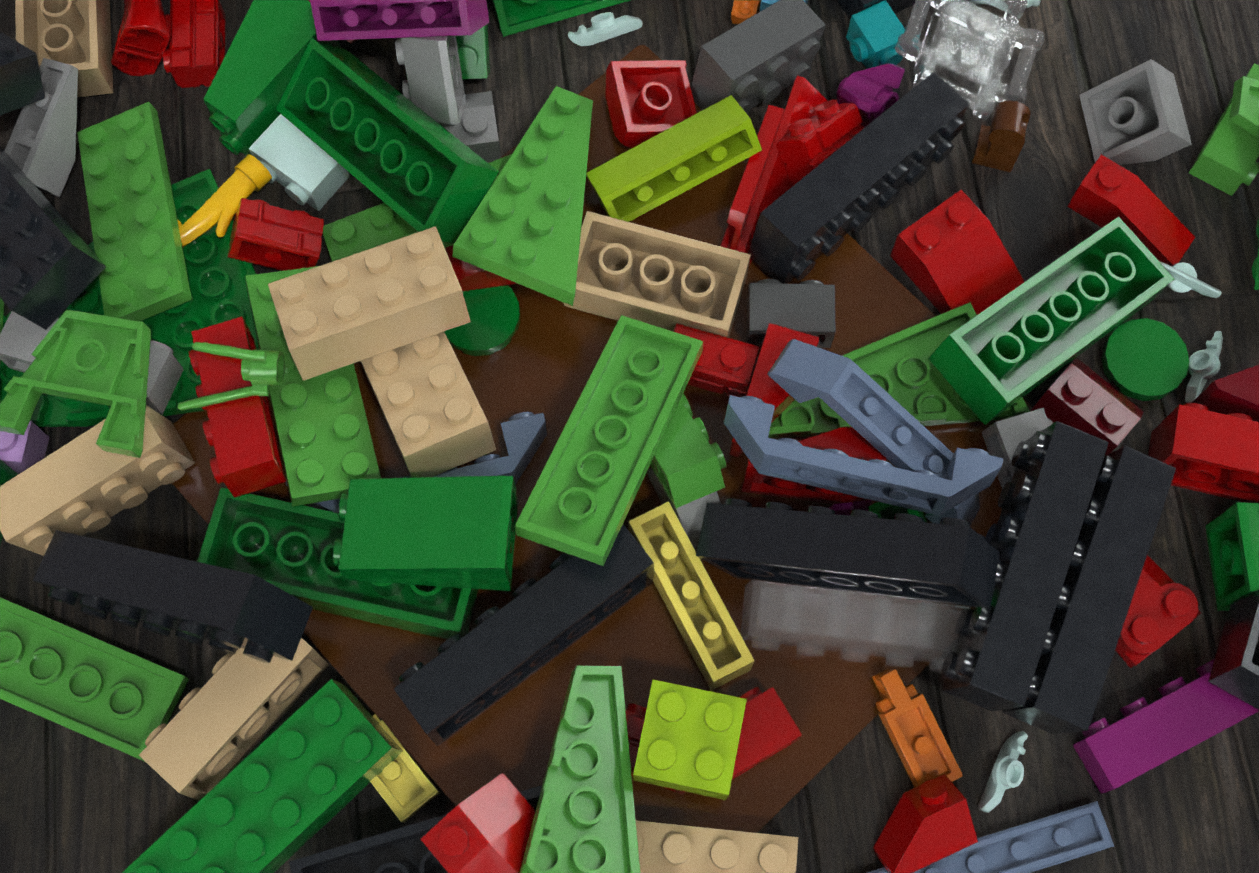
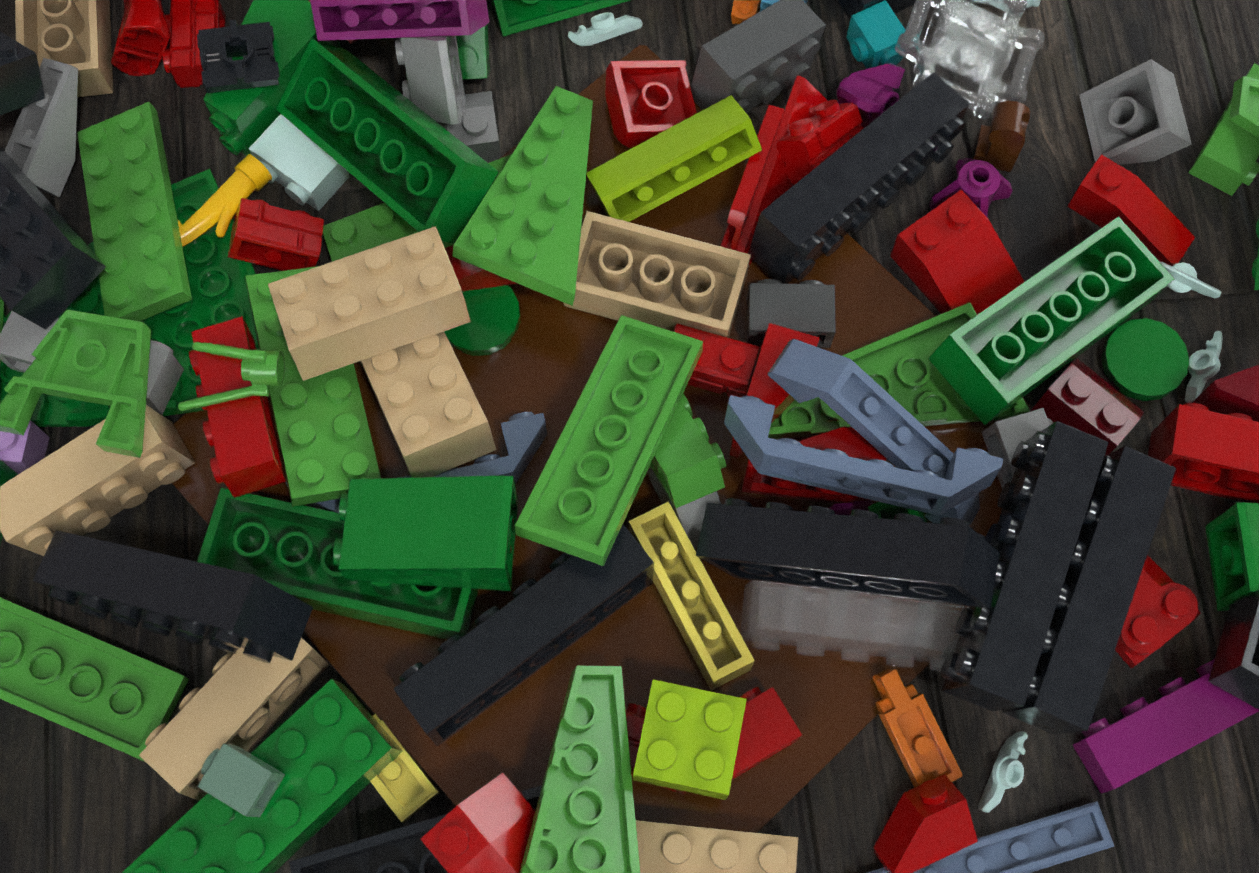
(239, 780): none -> sand green brick
(252, 42): none -> black piece
(978, 181): none -> magenta brick

